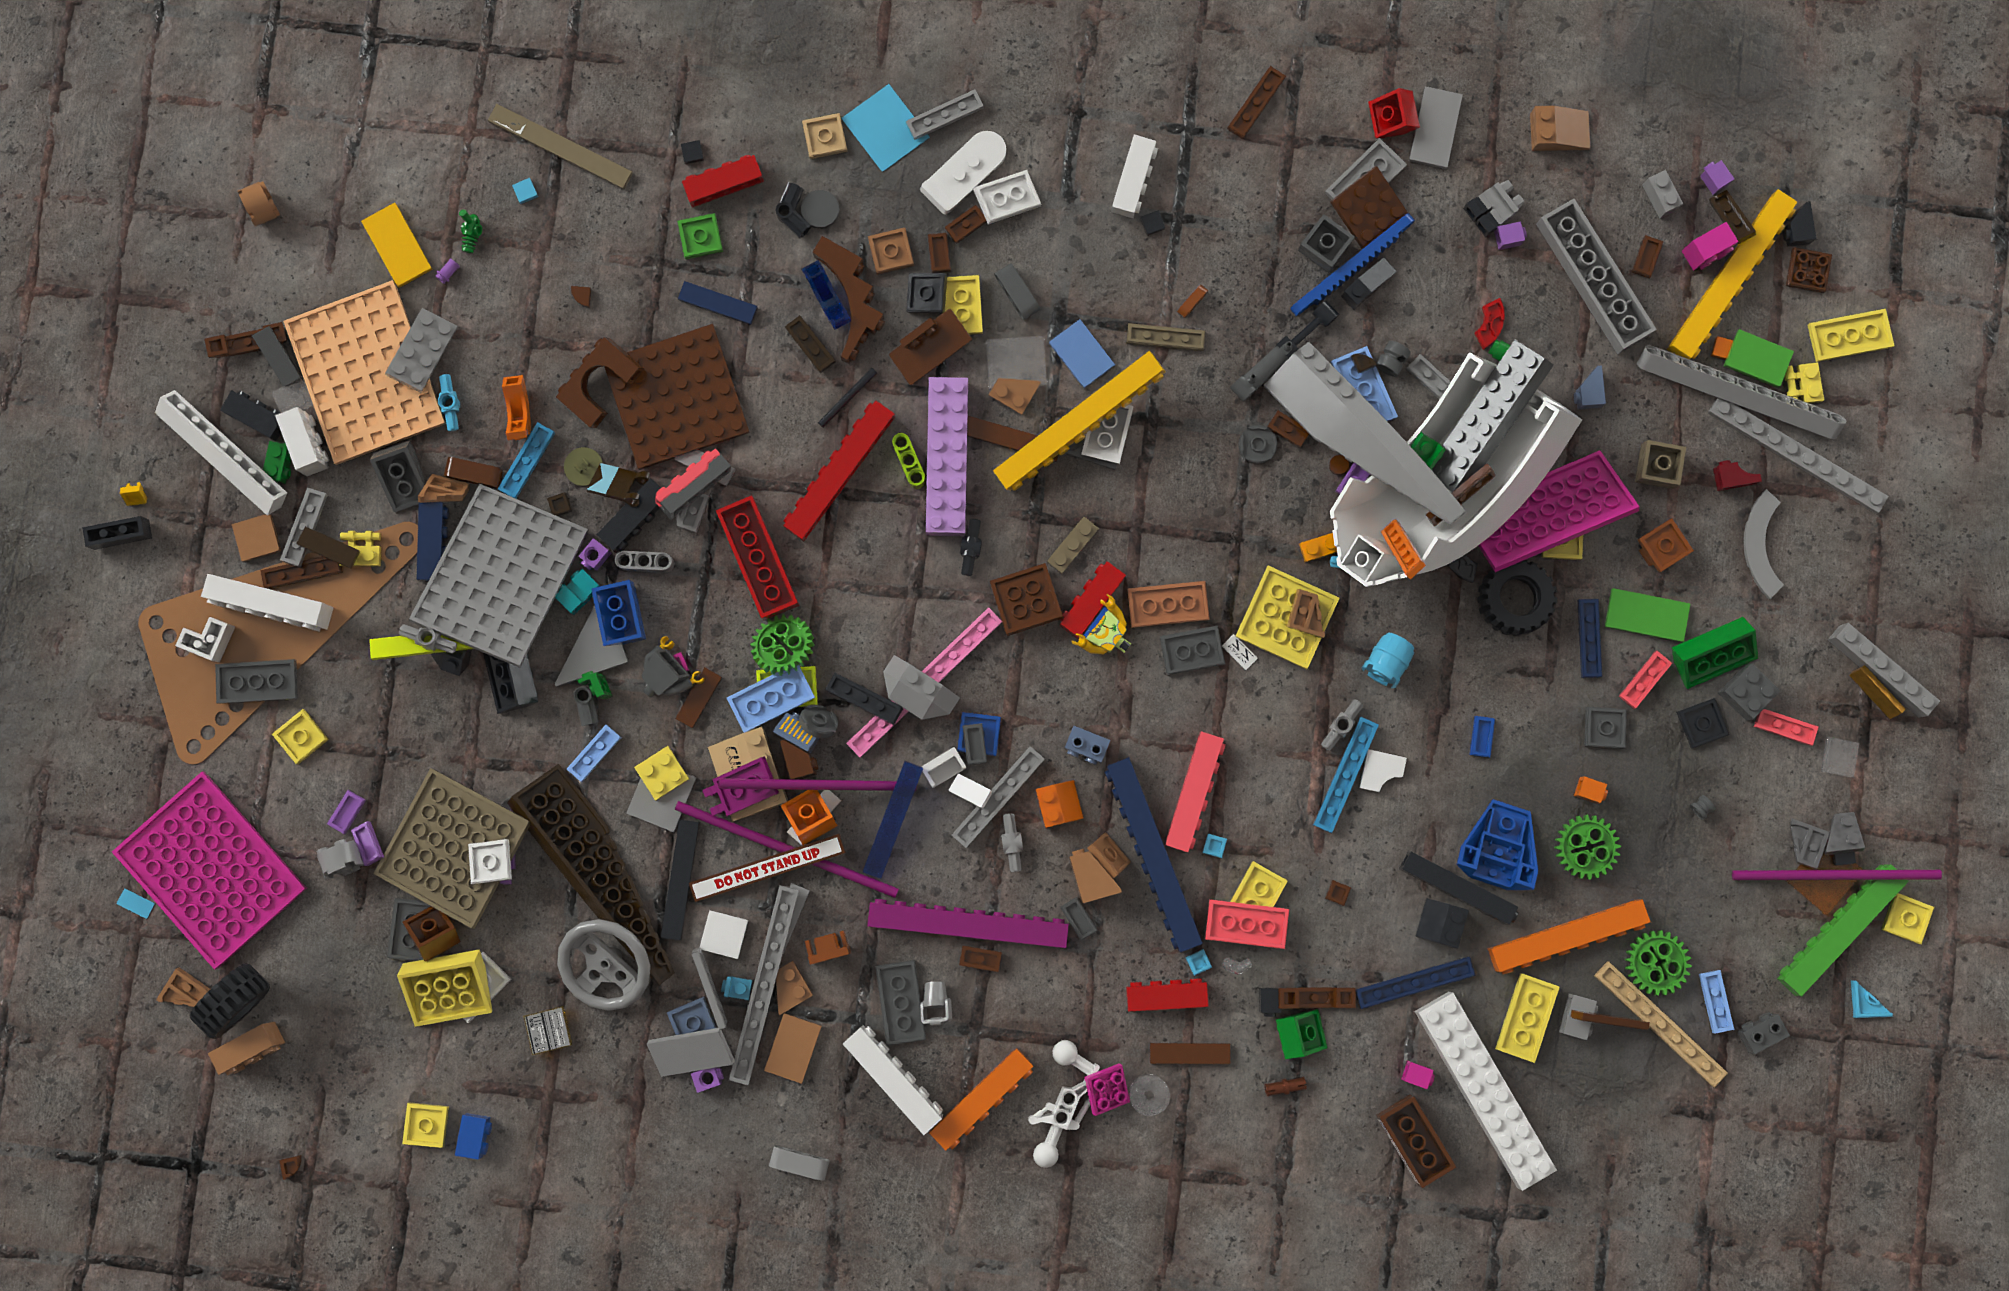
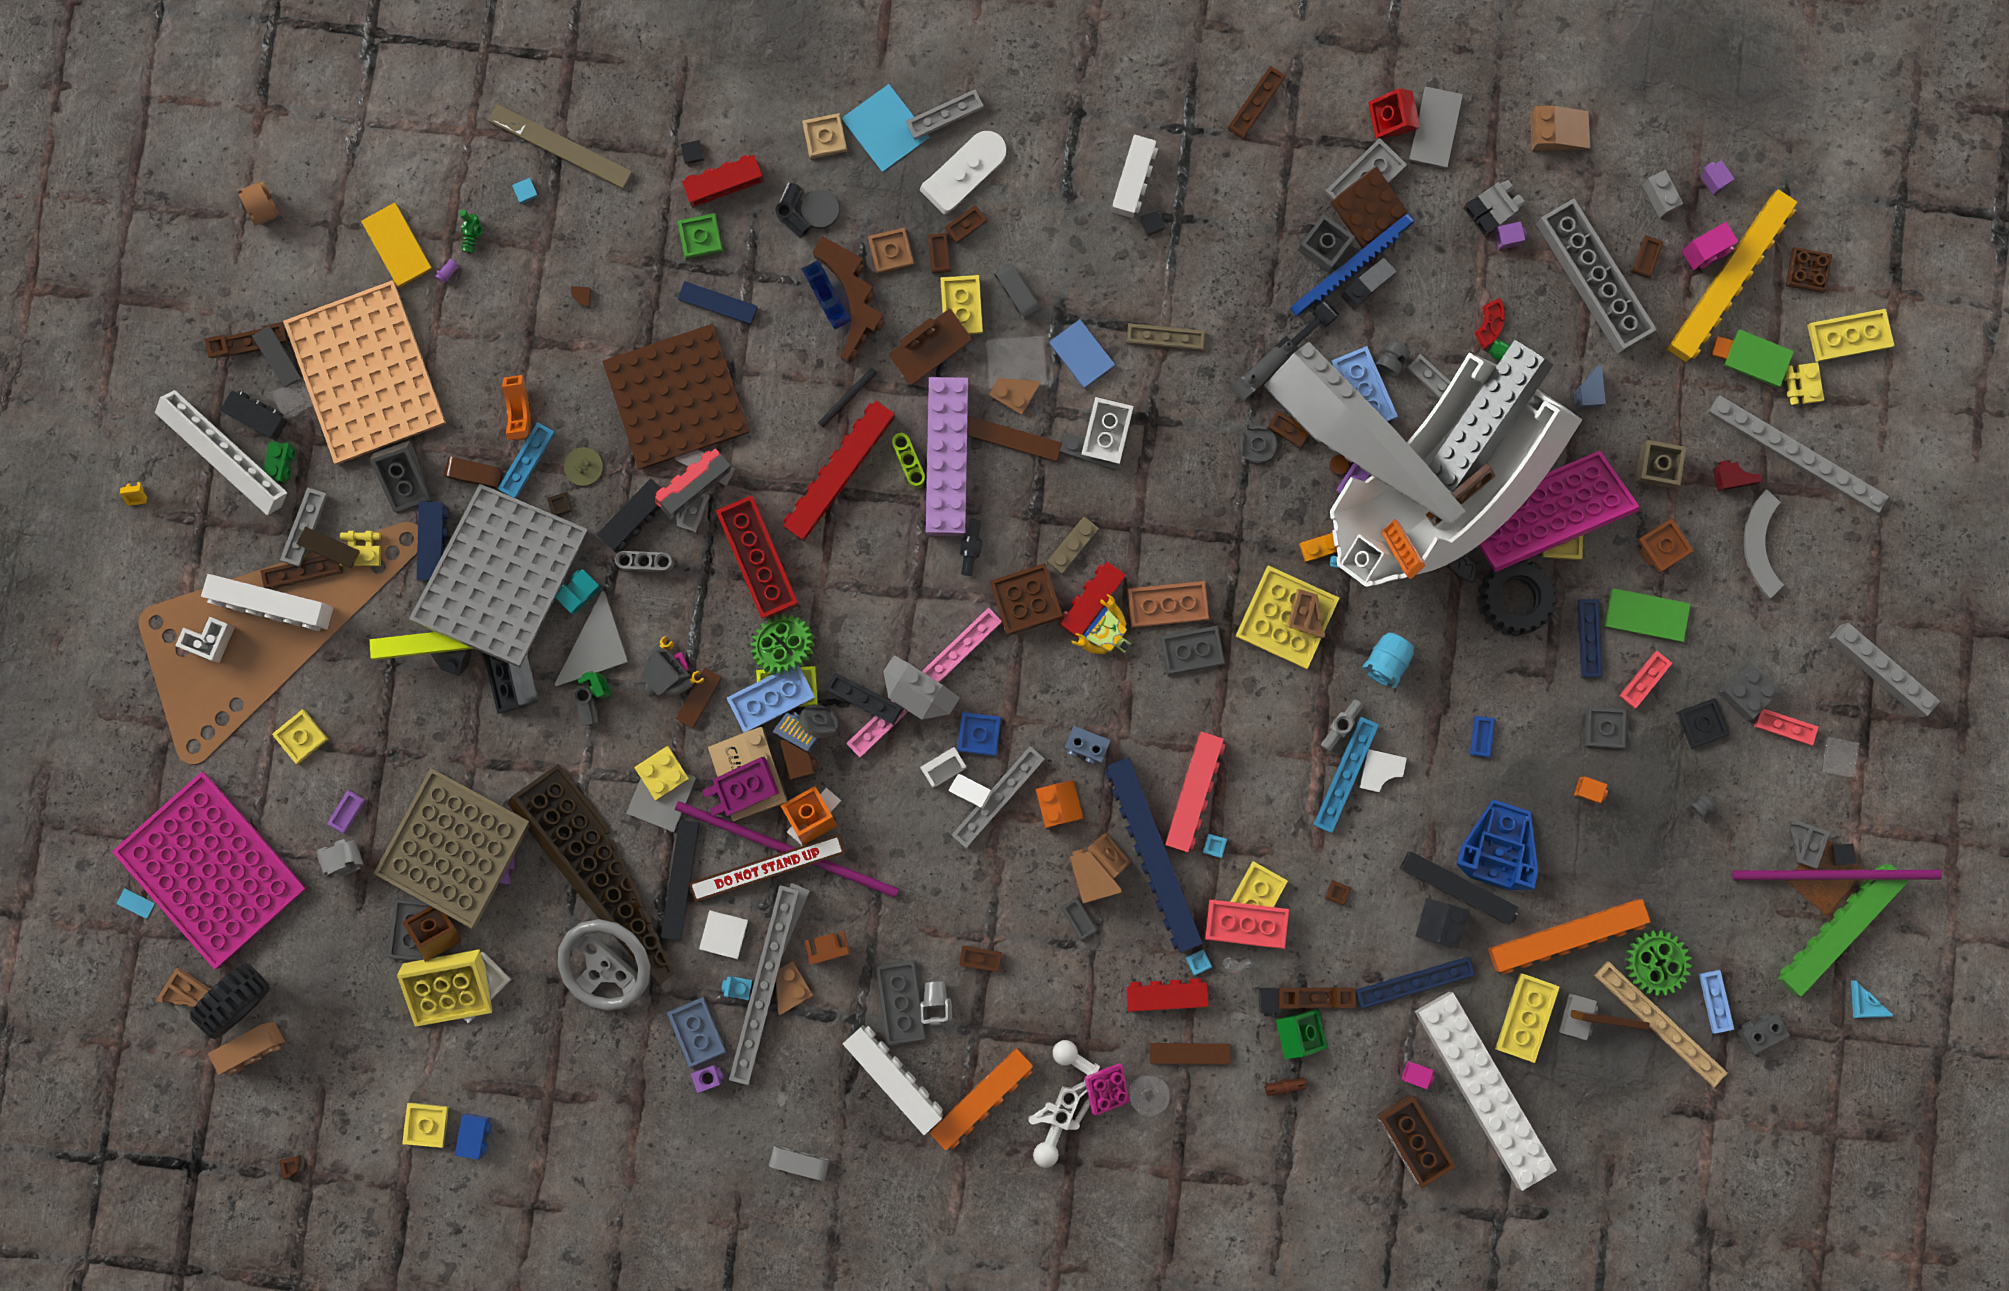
(117, 532): black brick -> none
(256, 537): medium nougat tile -> none
(256, 681): dark grey plate -> none
(302, 441): white brick -> none
(367, 843): medium lavender tile -> none
(419, 635): light grey axle -> none
(421, 350): light grey plate -> none
(443, 490): medium nougat wing -> none
(448, 393): medium azure axle -> none
(490, 861): white tile -> none
(547, 1030): light grey tile -> none
(575, 392): reddish brown arch -> none
(594, 753): light blue plate -> none
(603, 554): medium lavender brick -> none
(616, 483): dark brown flag -> none
(618, 613): blue slope -> none
(690, 1052): light grey tile -> none
(709, 988): light grey tile -> none
(793, 1048): medium nougat tile -> none
(806, 784): magenta piece -> none
(810, 344): dark brown plate -> none
(892, 819): clear blue plate -> none
(926, 293): black tile -> none
(968, 924): magenta brick -> none
(974, 744): dark grey tile -> none
(1007, 197): white tile -> none
(1012, 842): light grey axle -> none
(1079, 421): yellow brick -> none
(1193, 300): dark orange beam -> none
(1239, 652): white sticker -> none
(1362, 362): dark brown tile -> none
(1428, 449): green bracket -> none
(1592, 864): bright green gear -> none
(1715, 652): green slope -> none
(1731, 213): dark brown plate -> none
(1741, 392): light grey beam -> none
(1801, 227): black slope -> none
(1844, 835): flat silver wing -> none
(1877, 692): pearl gold tile -> none
(1907, 918): light yellow tile -> none

